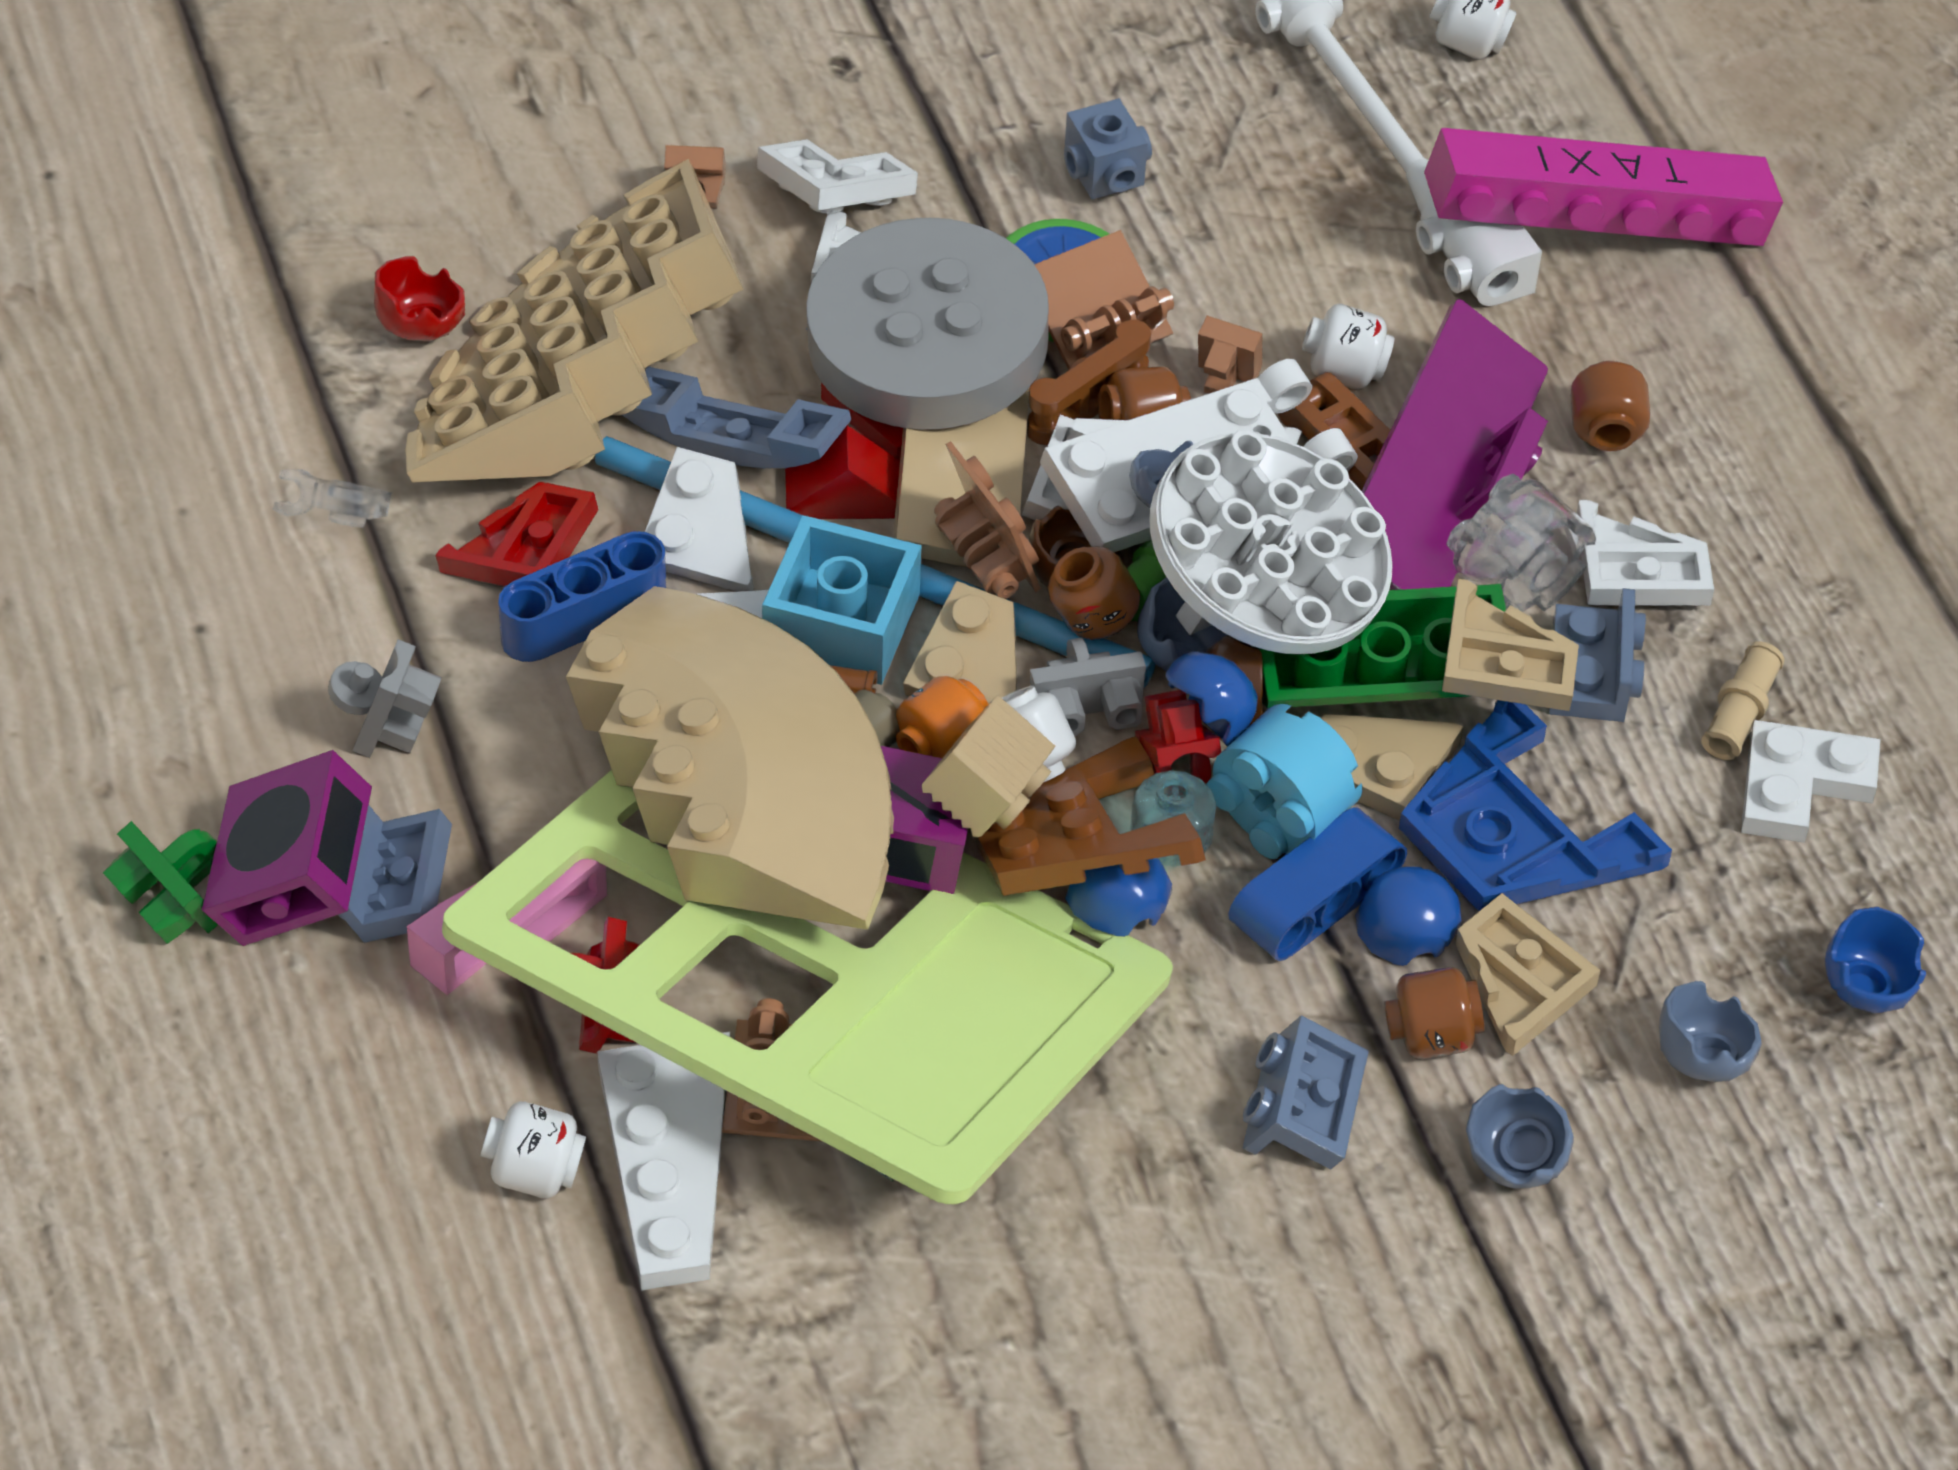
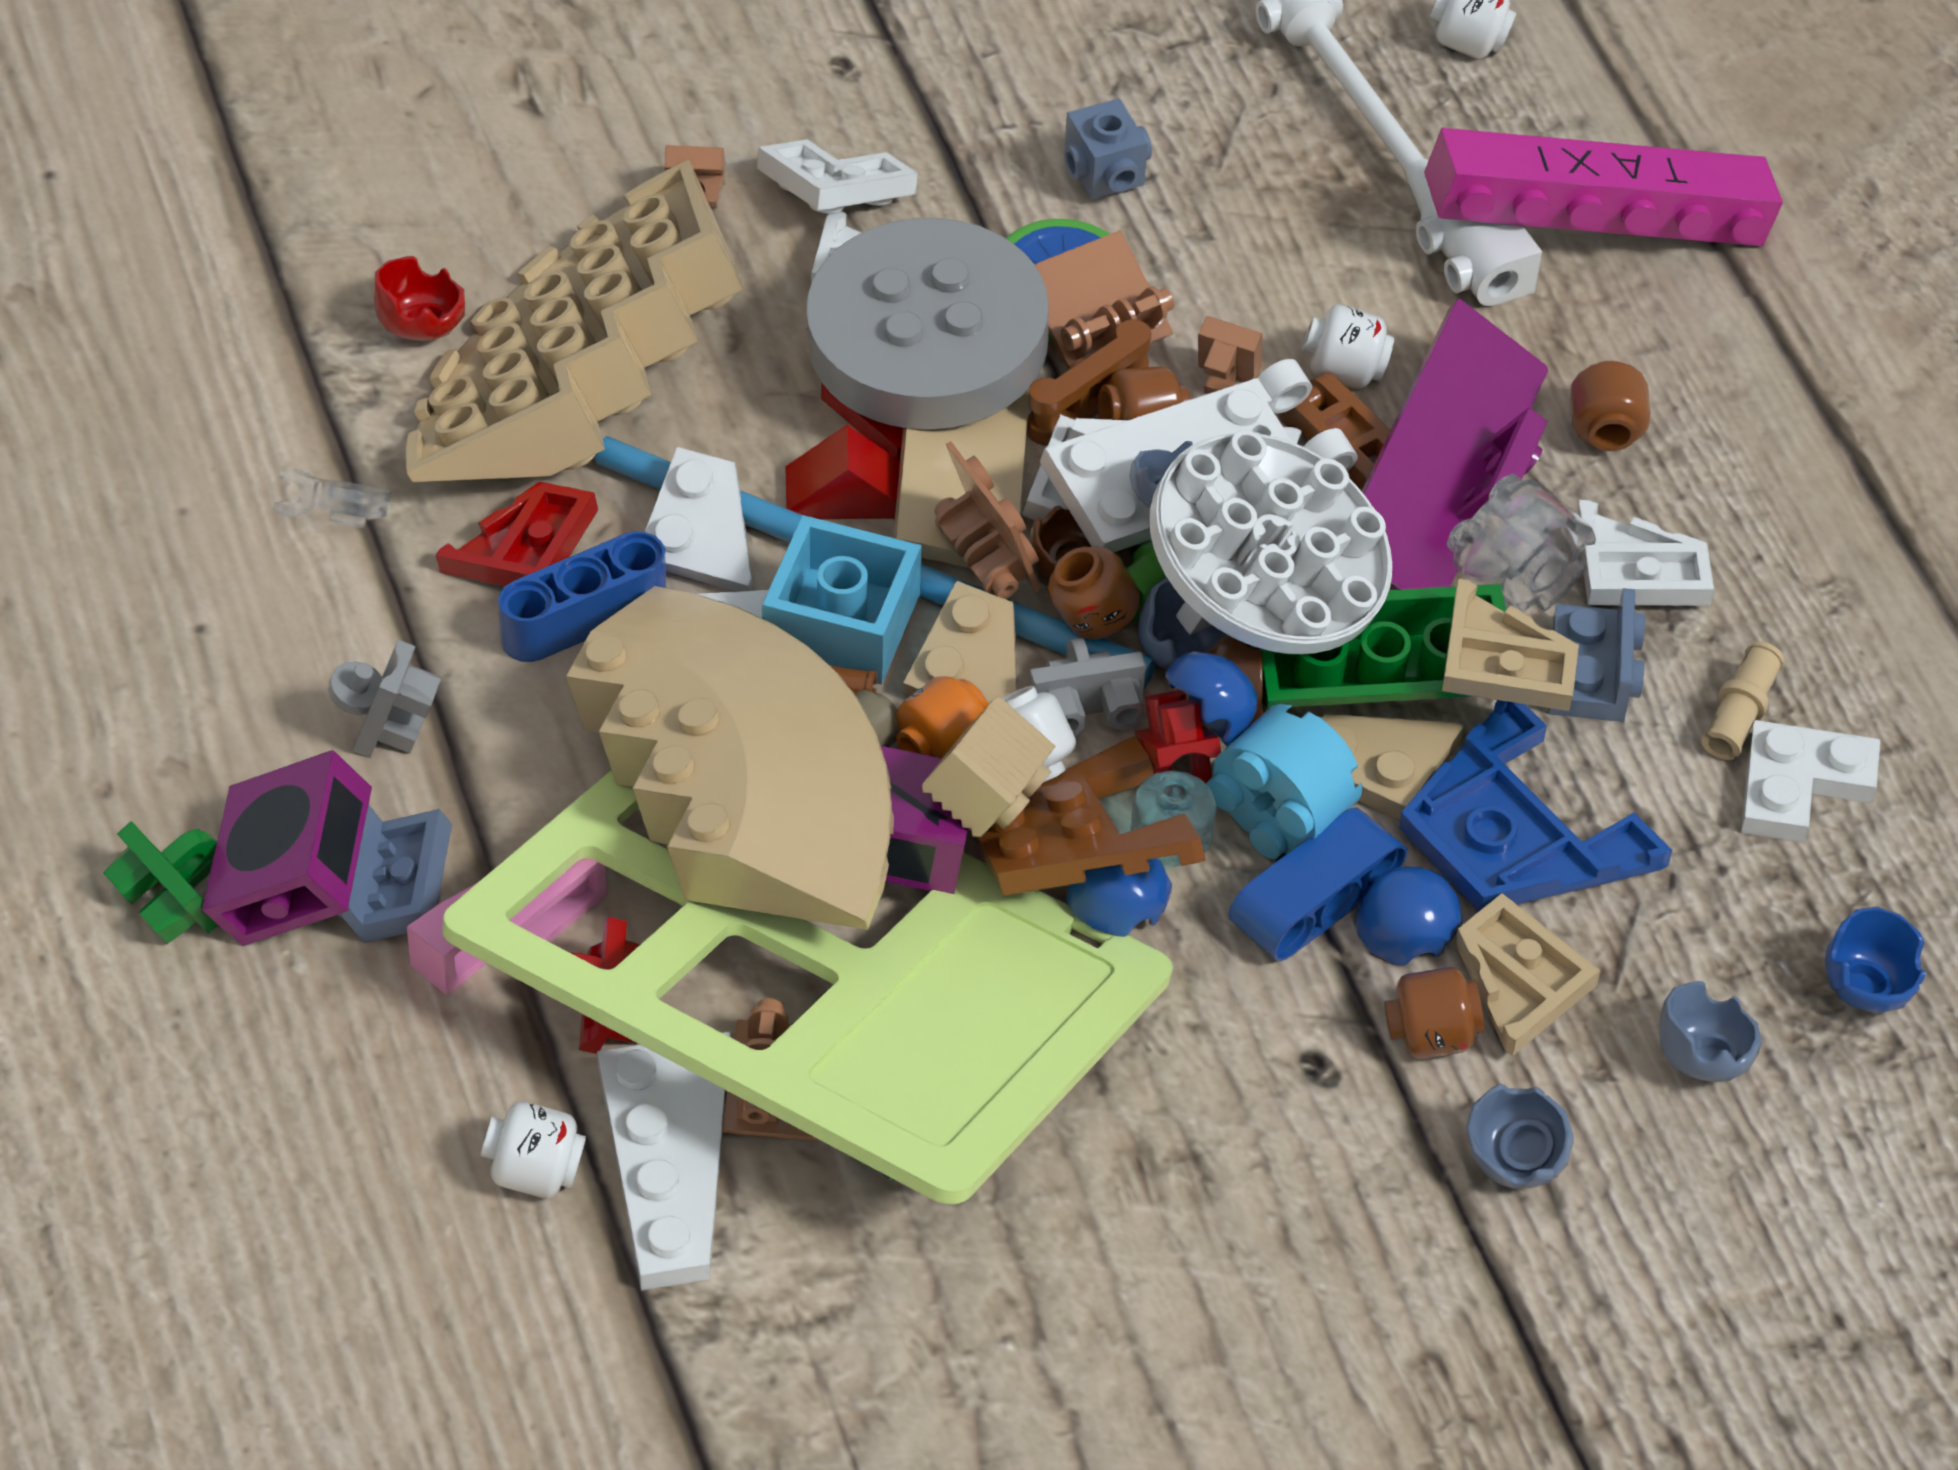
(735, 430): sand blue slope -> none
(1305, 1092): sand blue bracket -> none

